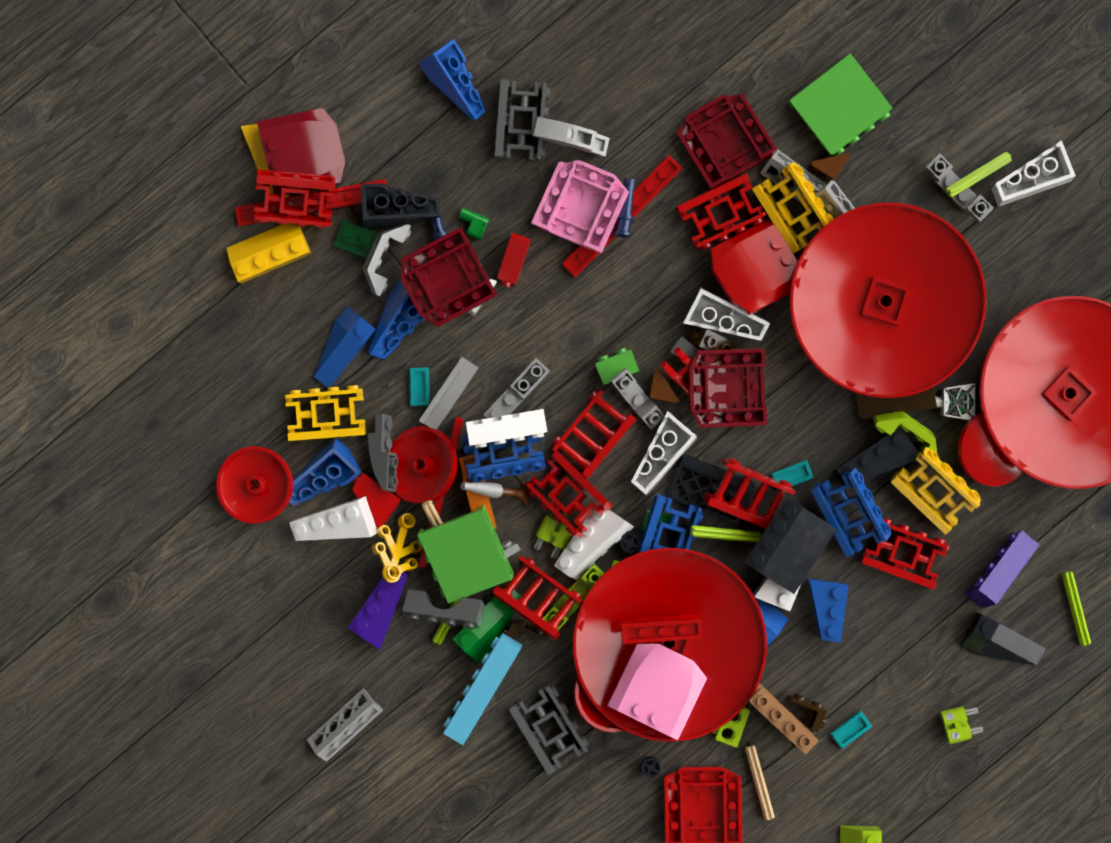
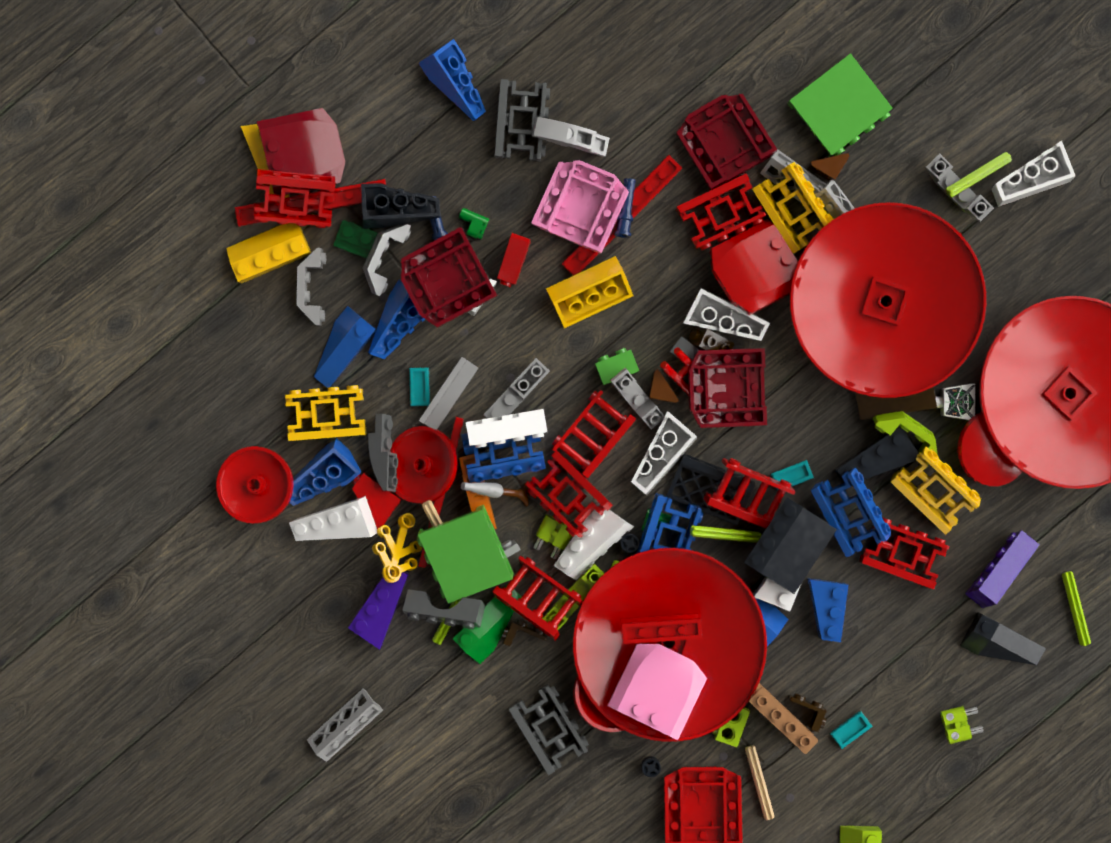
(313, 261): none -> light grey slope
(482, 689): medium azure brick -> none
(590, 292): none -> yellow slope

